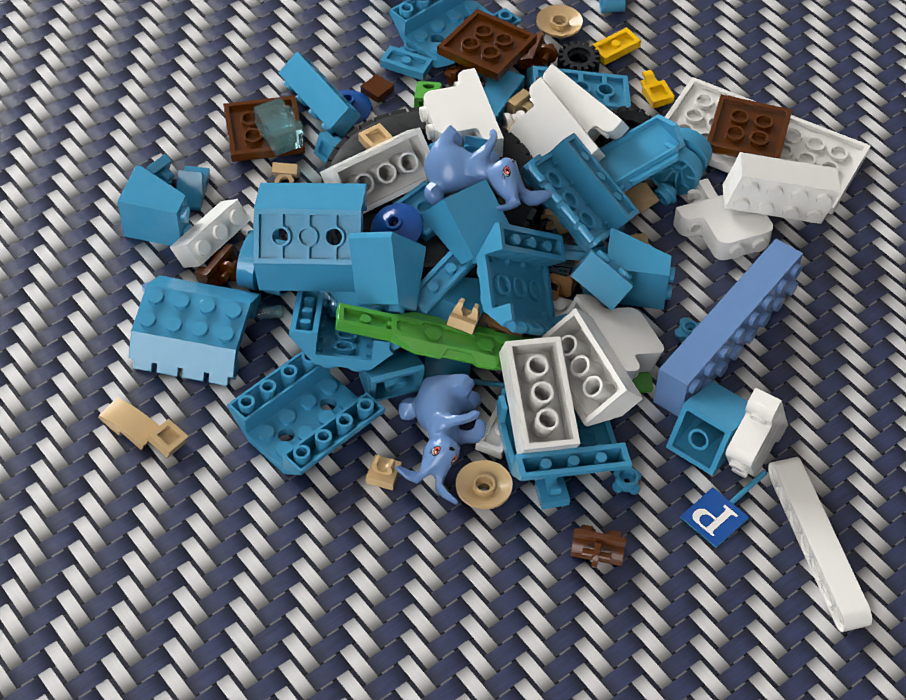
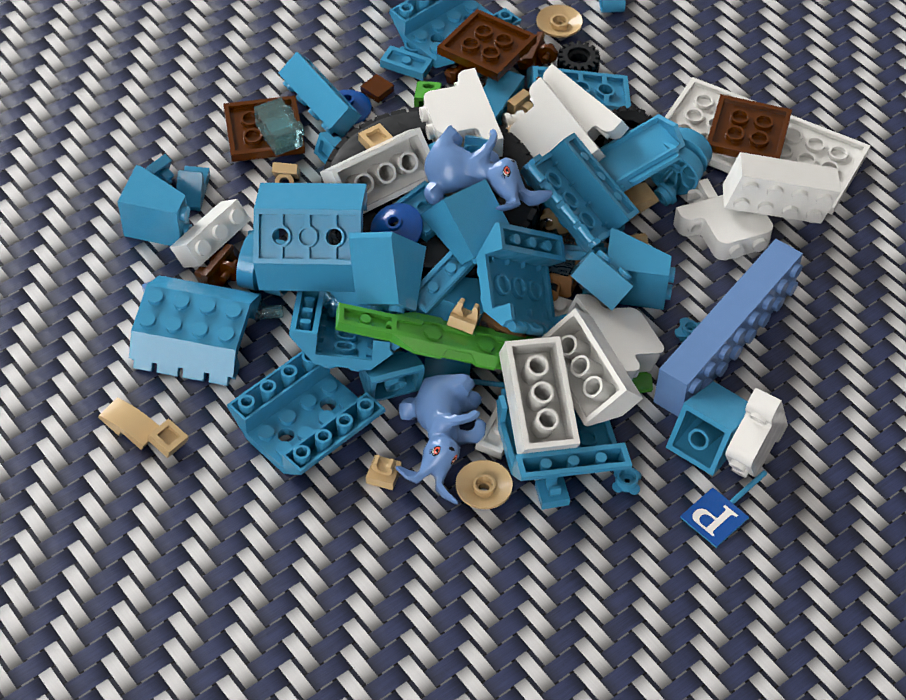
(597, 546): reddish brown hips -> none
(617, 45): yellow plate -> none
(655, 92): yellow plate -> none
(820, 545): white beam -> none

